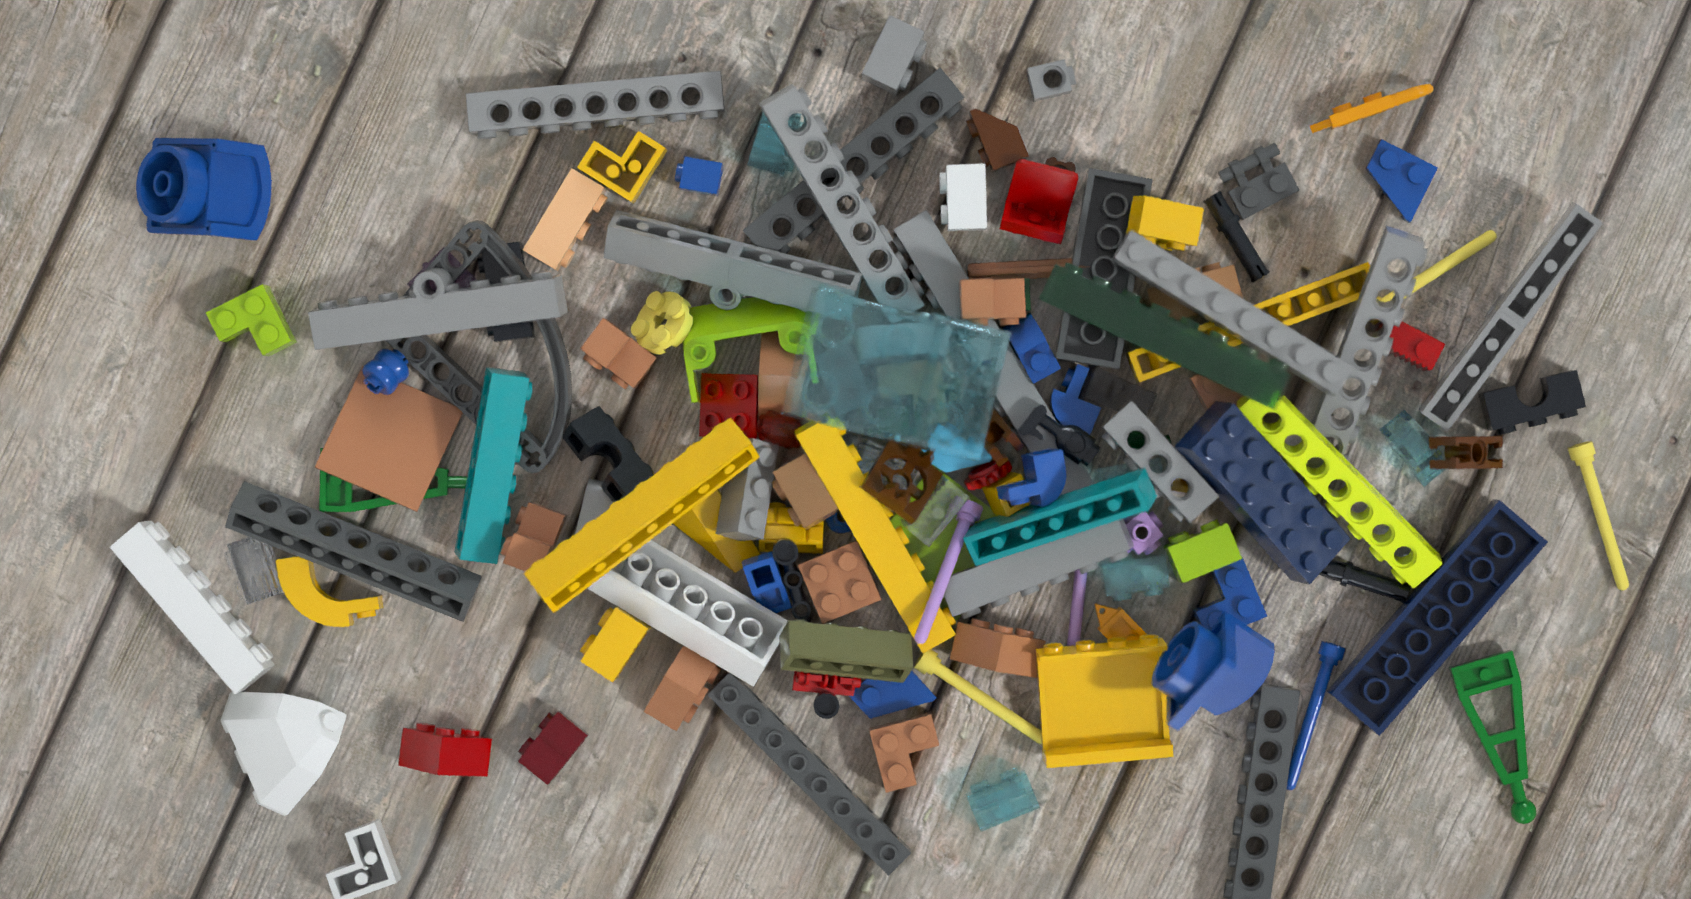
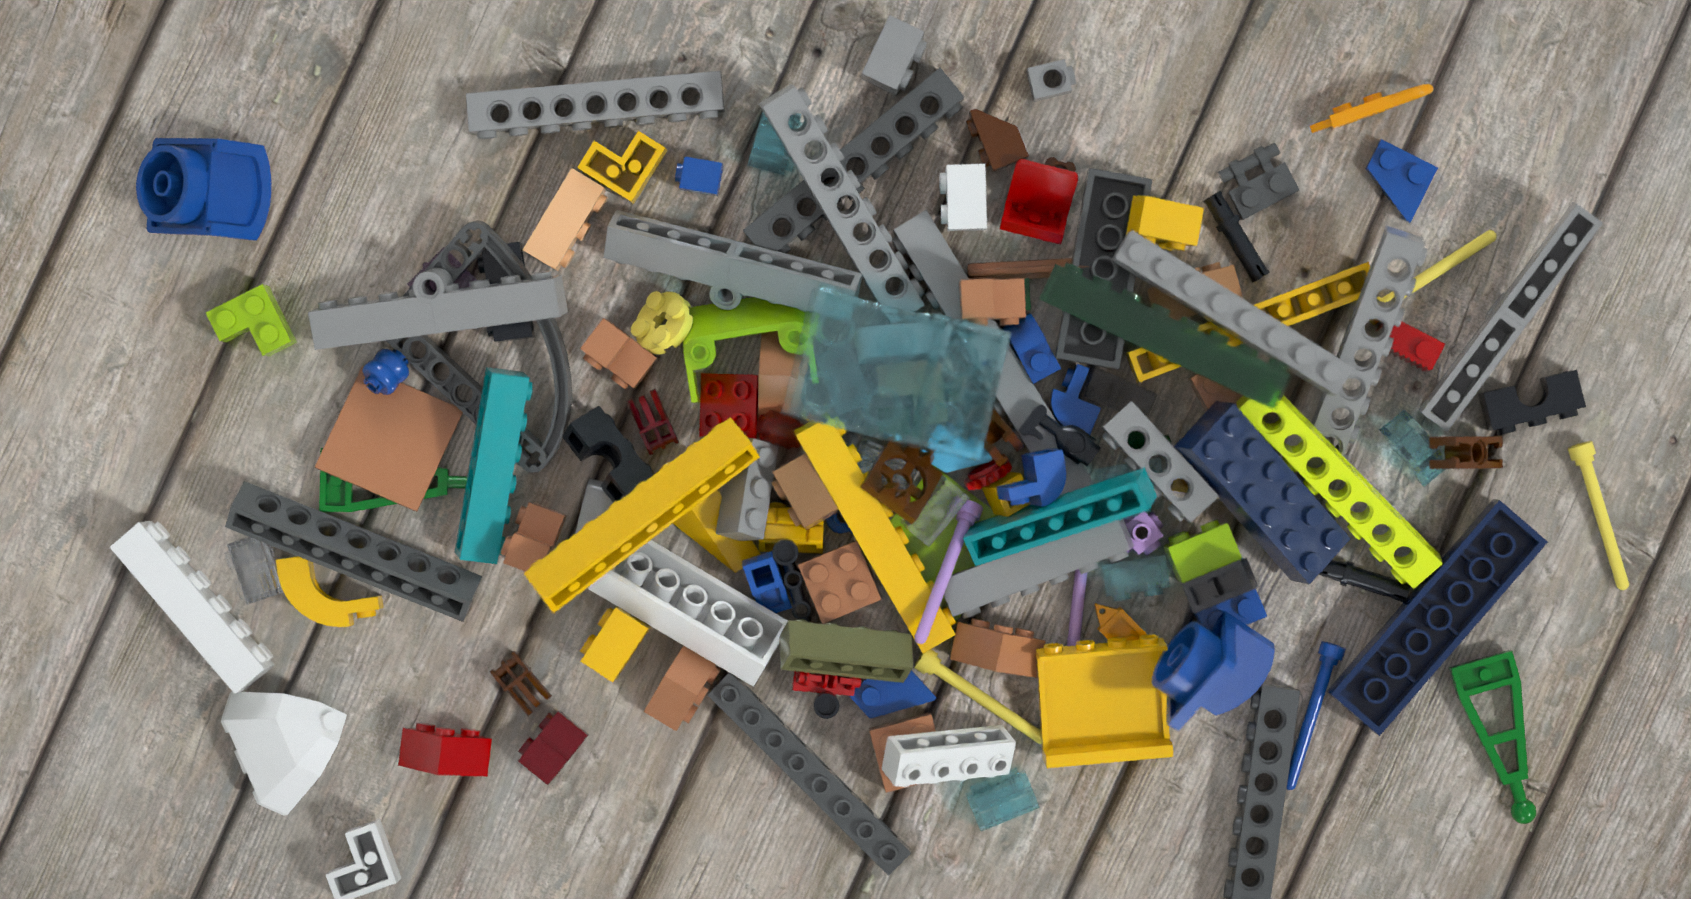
(506, 667): none -> reddish brown arm
(661, 441): none -> dark red arm
(948, 755): none -> white brick
(1220, 585): none -> black brick

